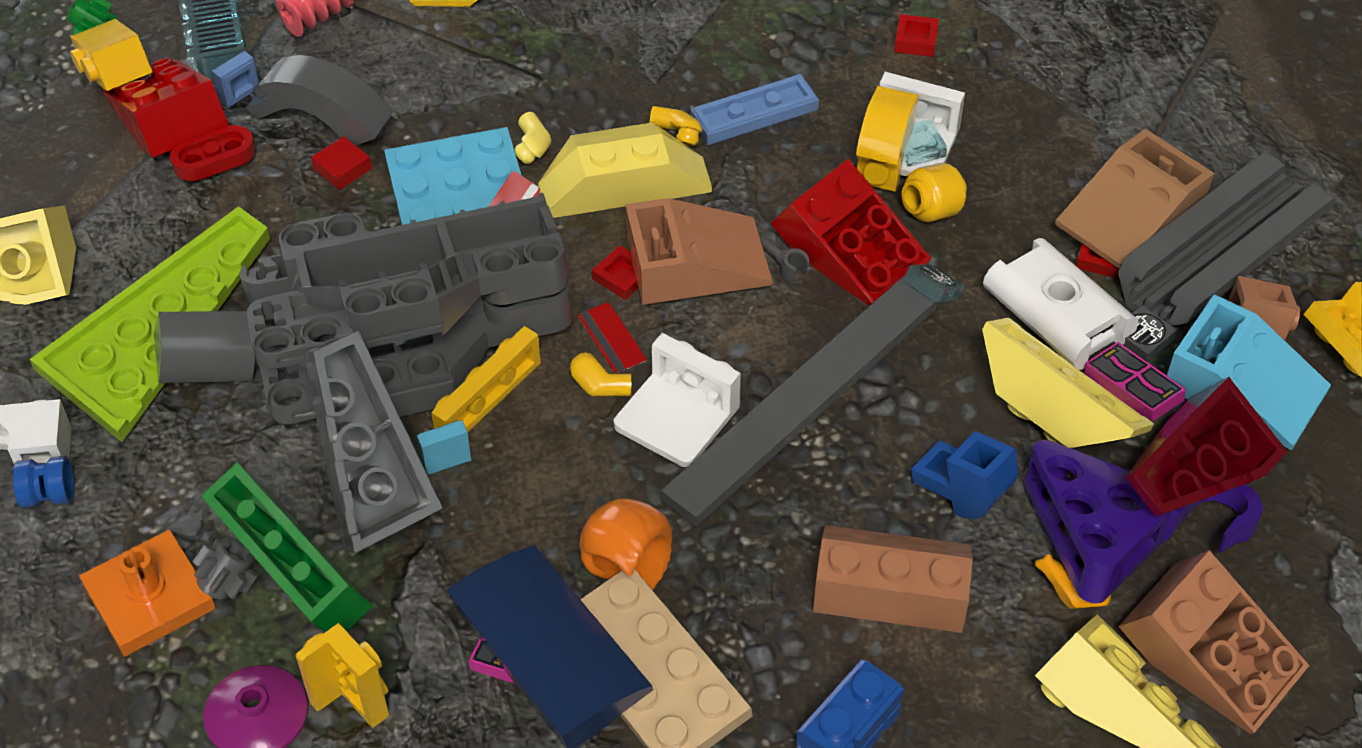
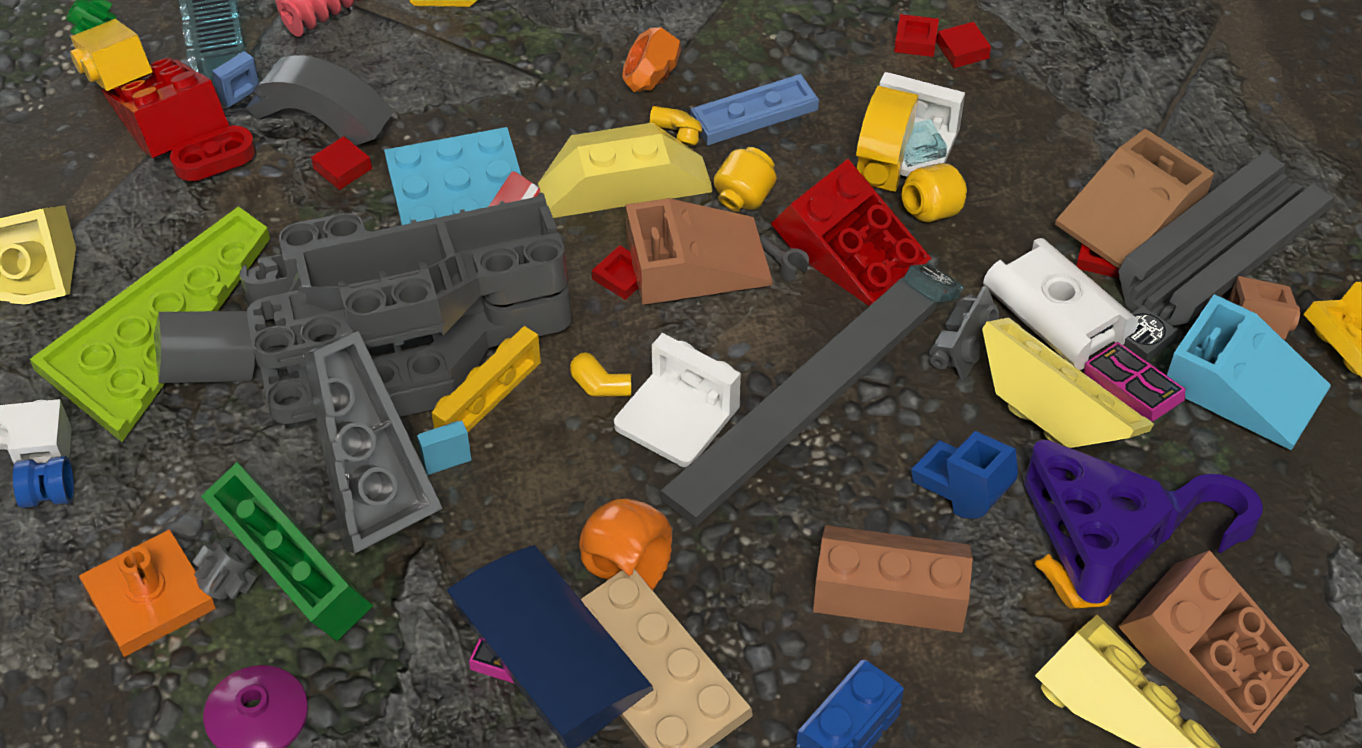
(338, 666): yellow bracket -> none
(535, 141): light yellow arm -> none
(612, 337): red sticker -> none
(651, 59): none -> orange rock
(745, 179): none -> yellow head
(963, 44): none -> red tile
(964, 340): none -> dark grey hinge
(1205, 450): dark red wedge -> none

